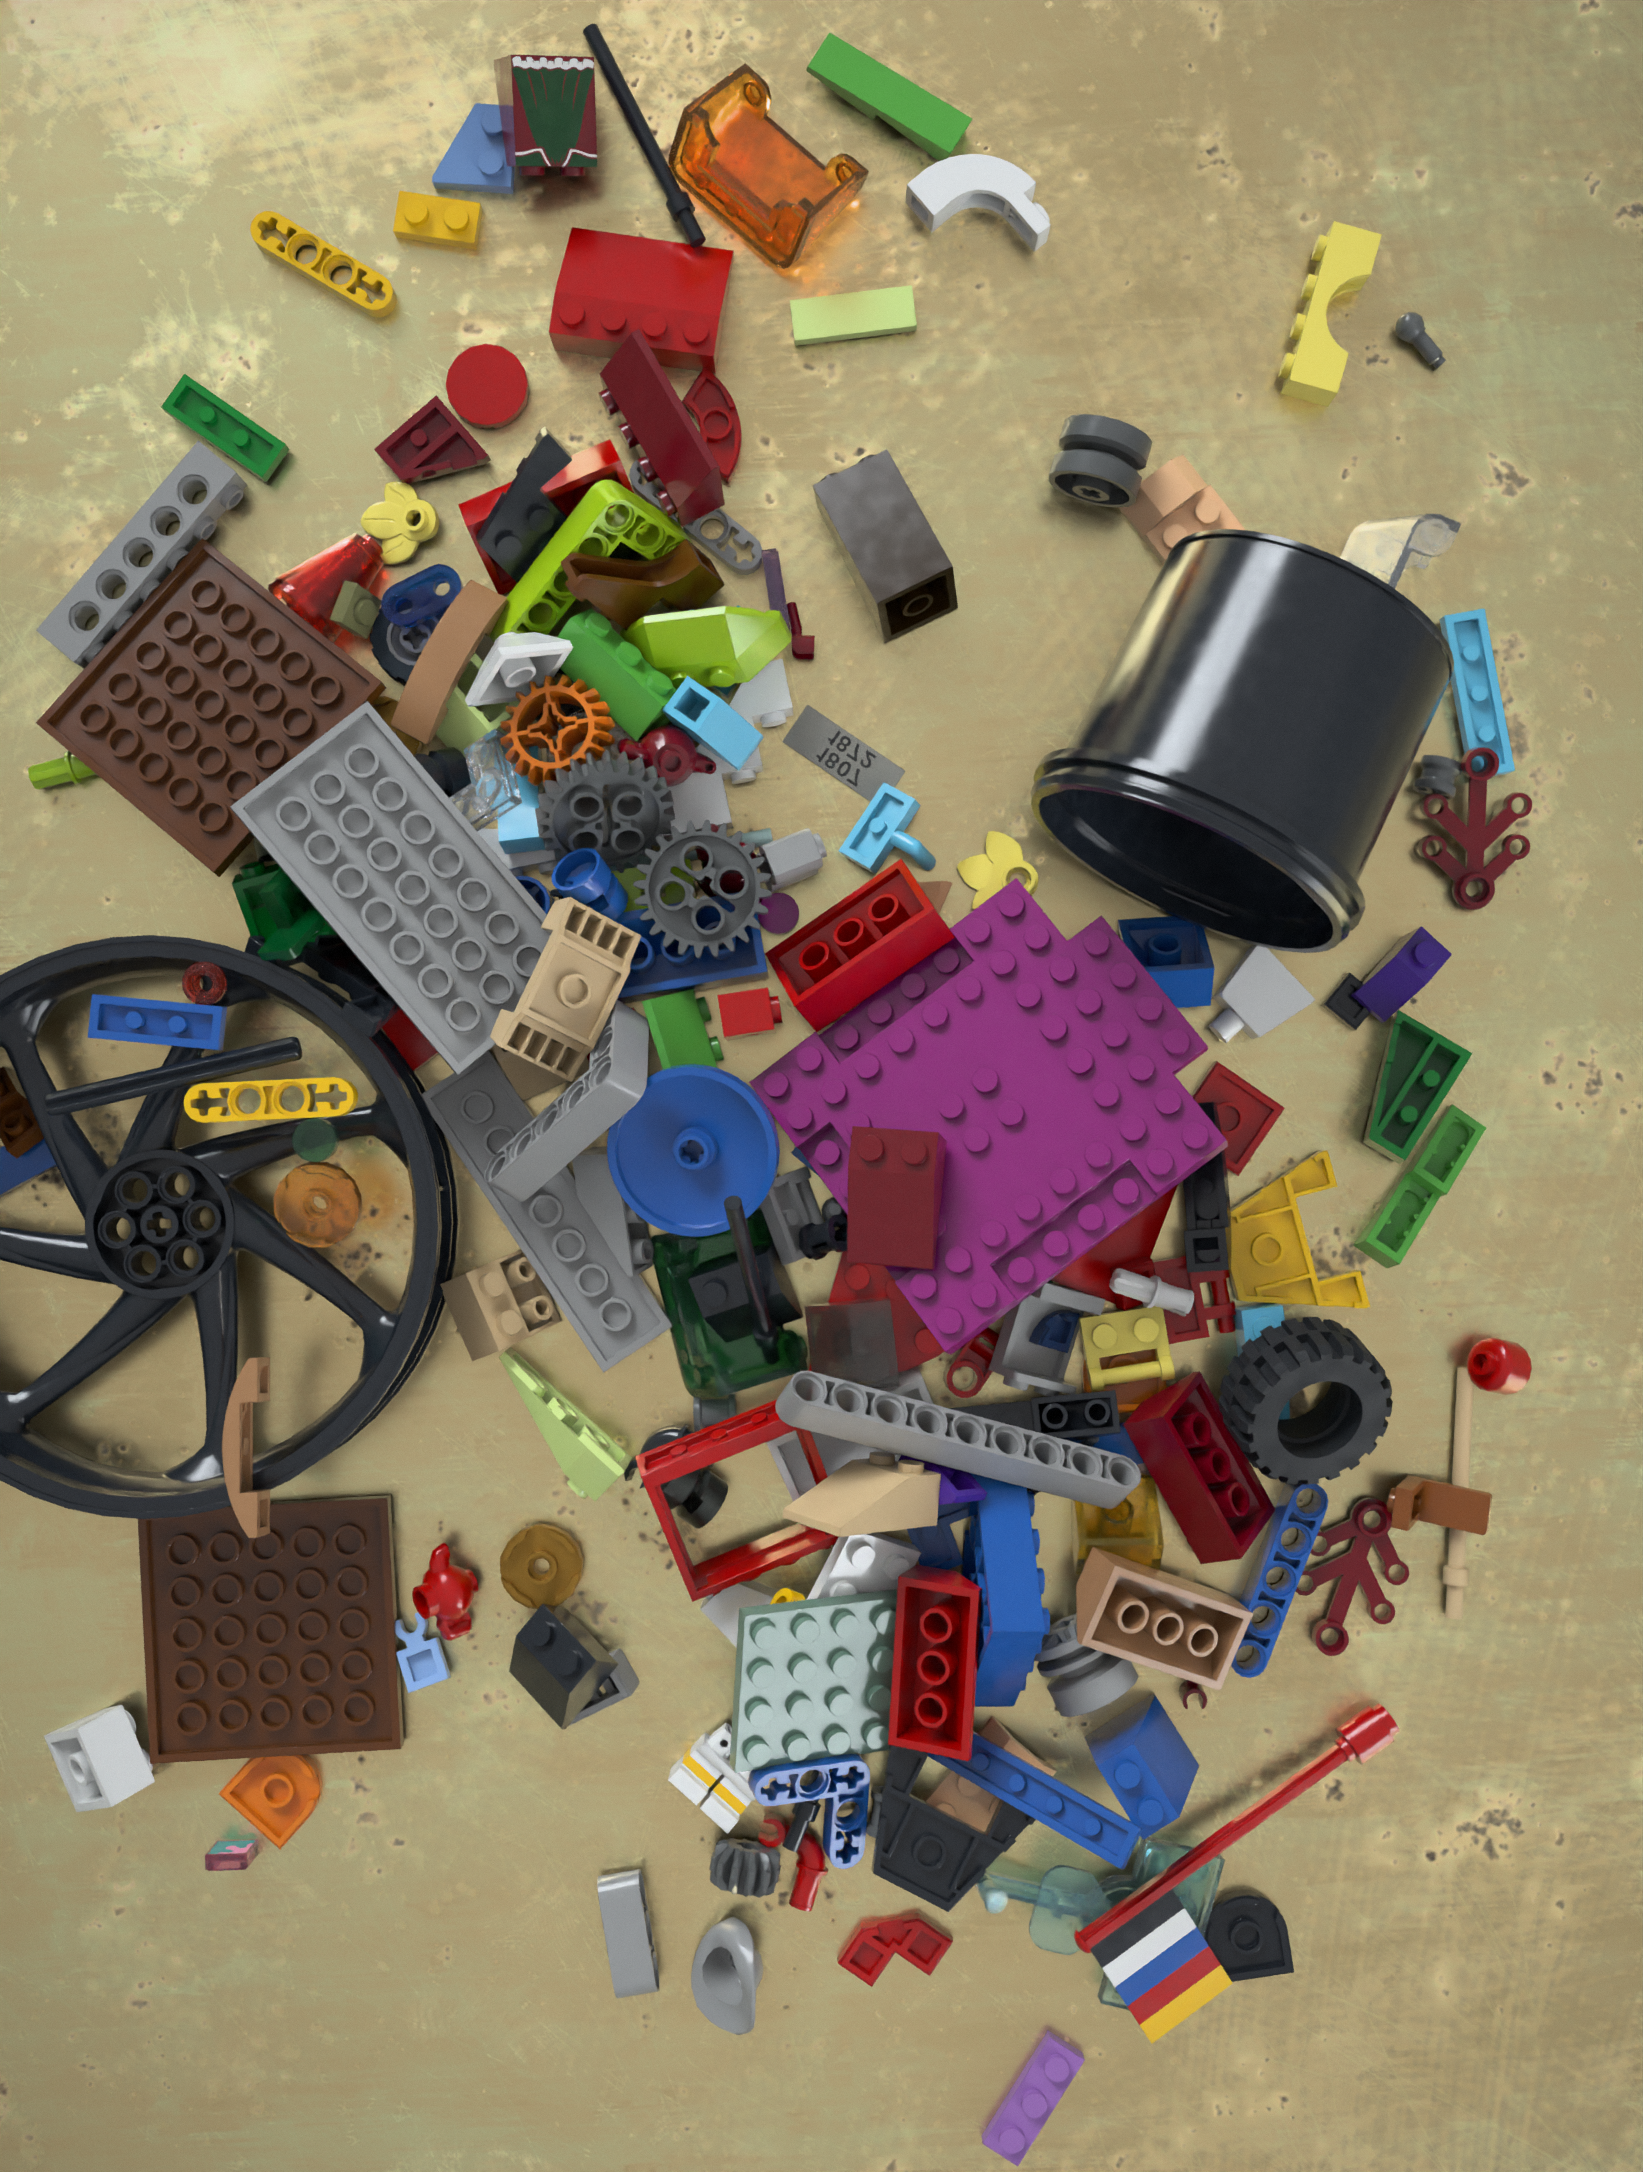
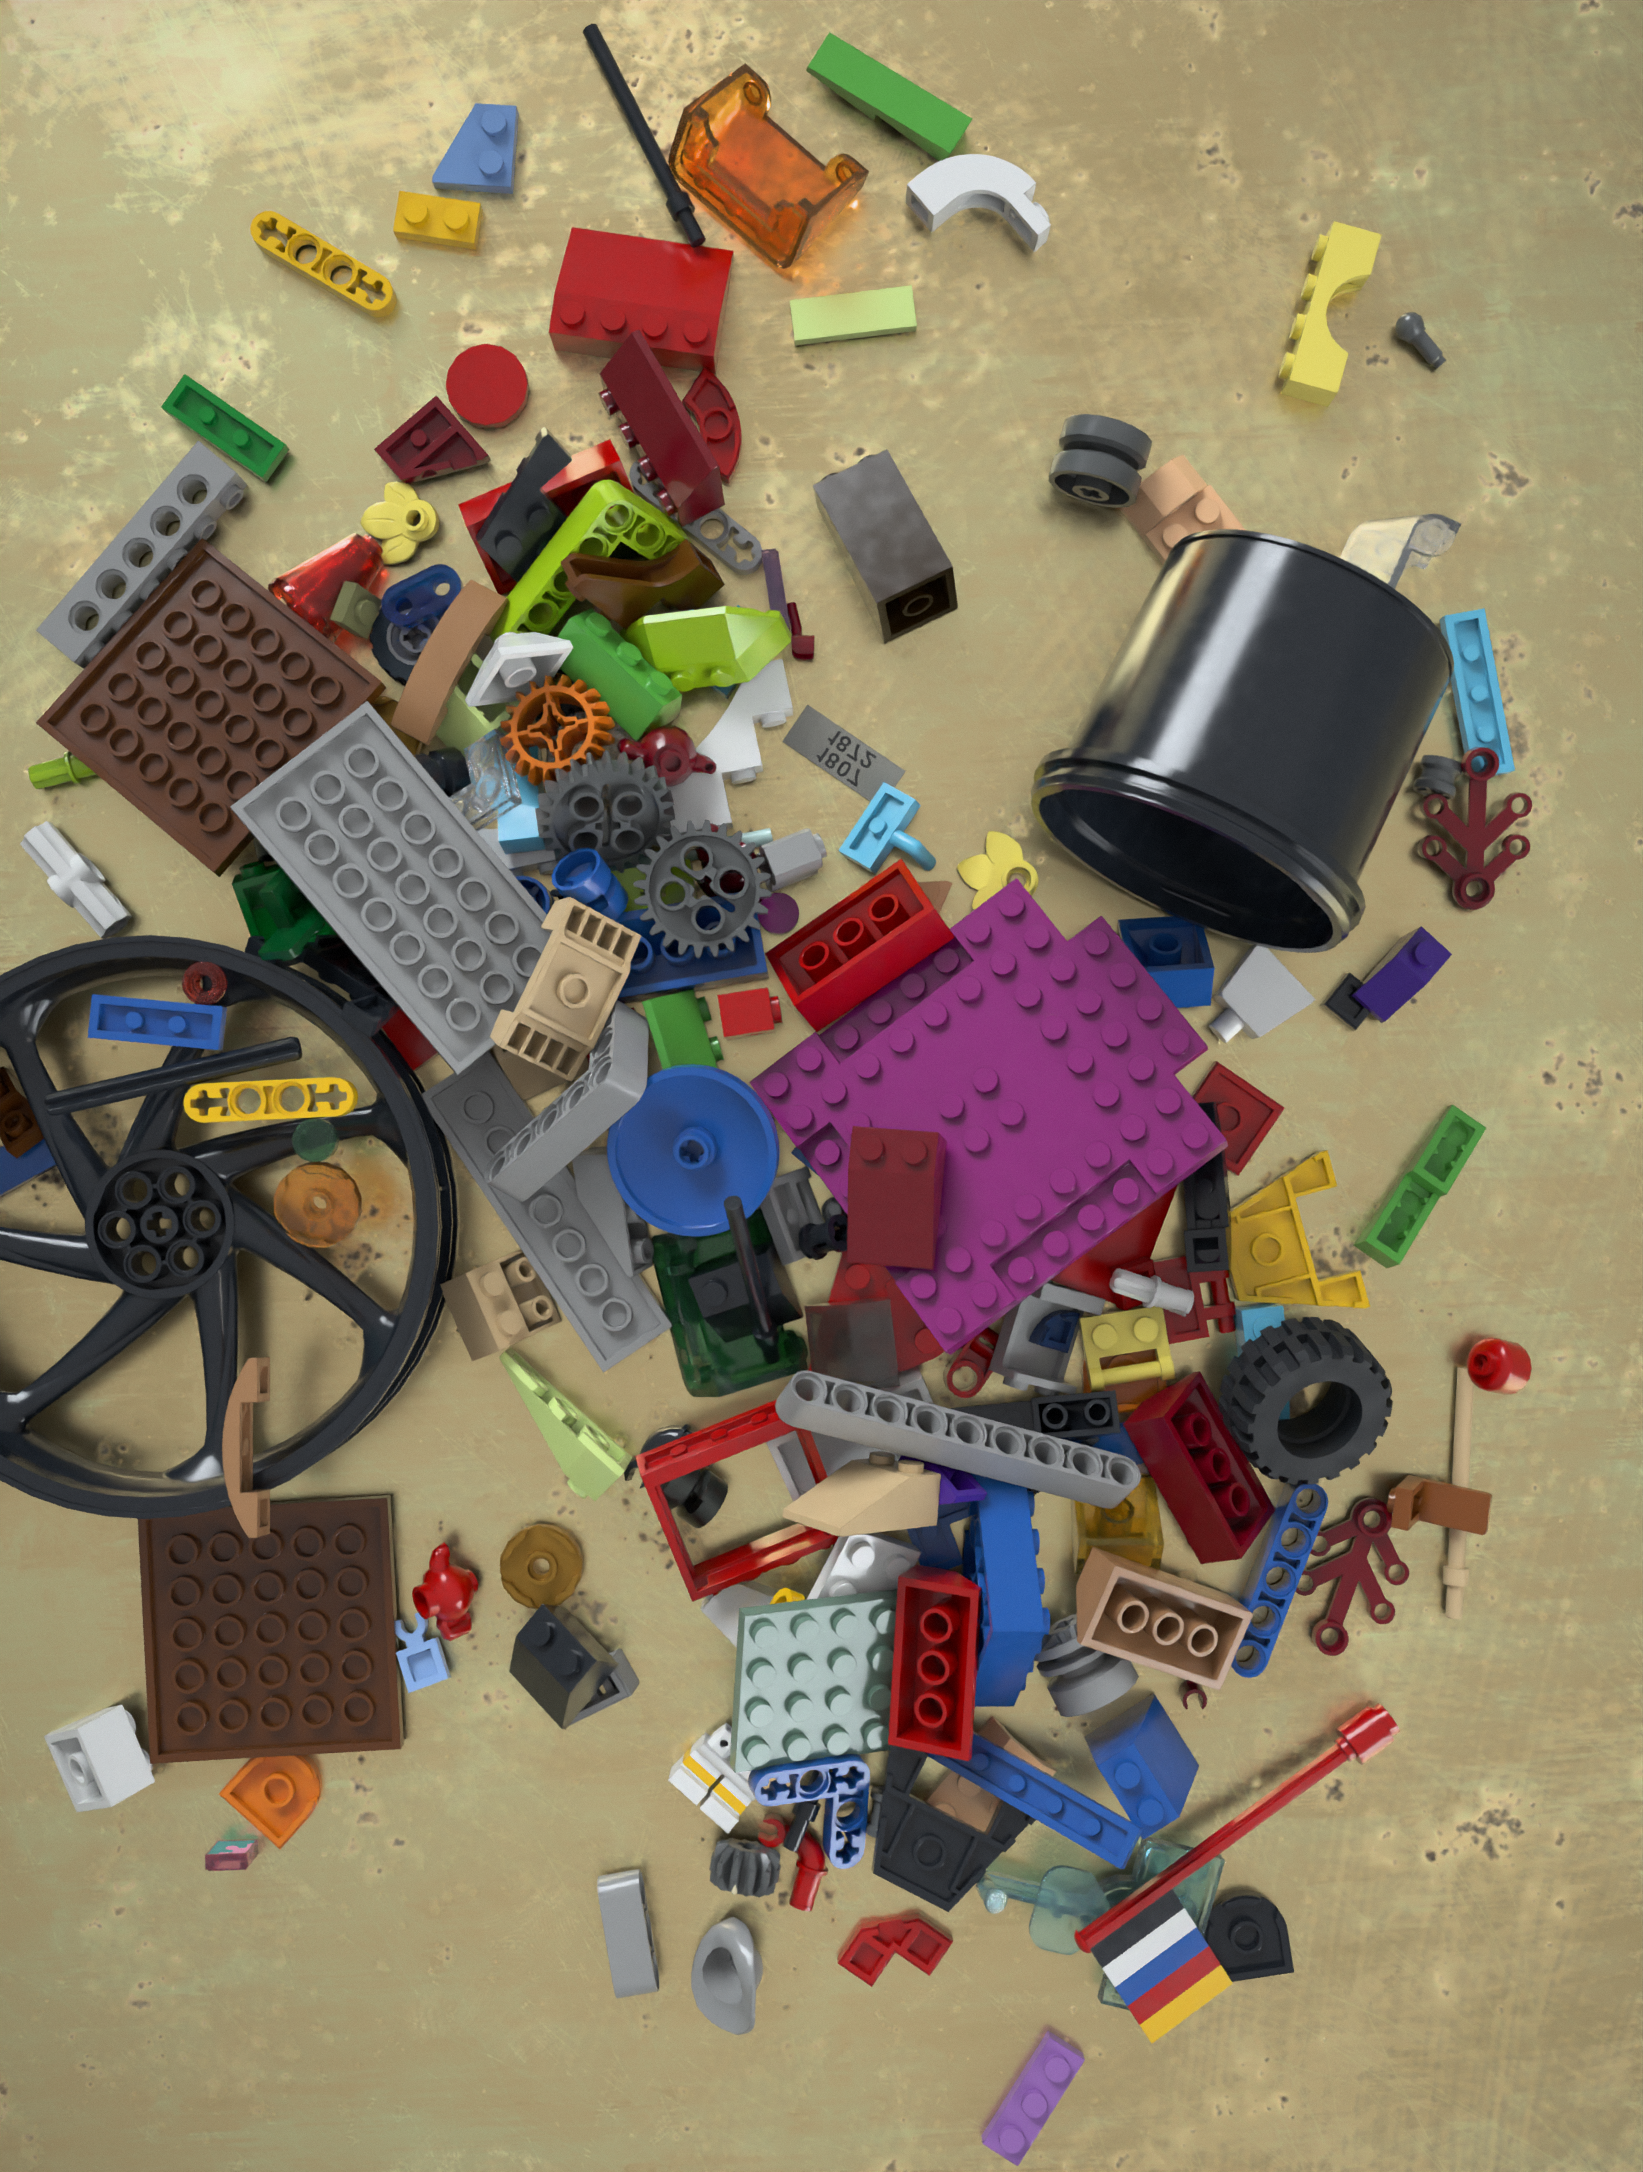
(75, 880): none -> white piece
(547, 112): slope -> none
(712, 723): medium azure slope -> none
(712, 1411): dark grey bush -> none
(1411, 1085): green wedge -> none

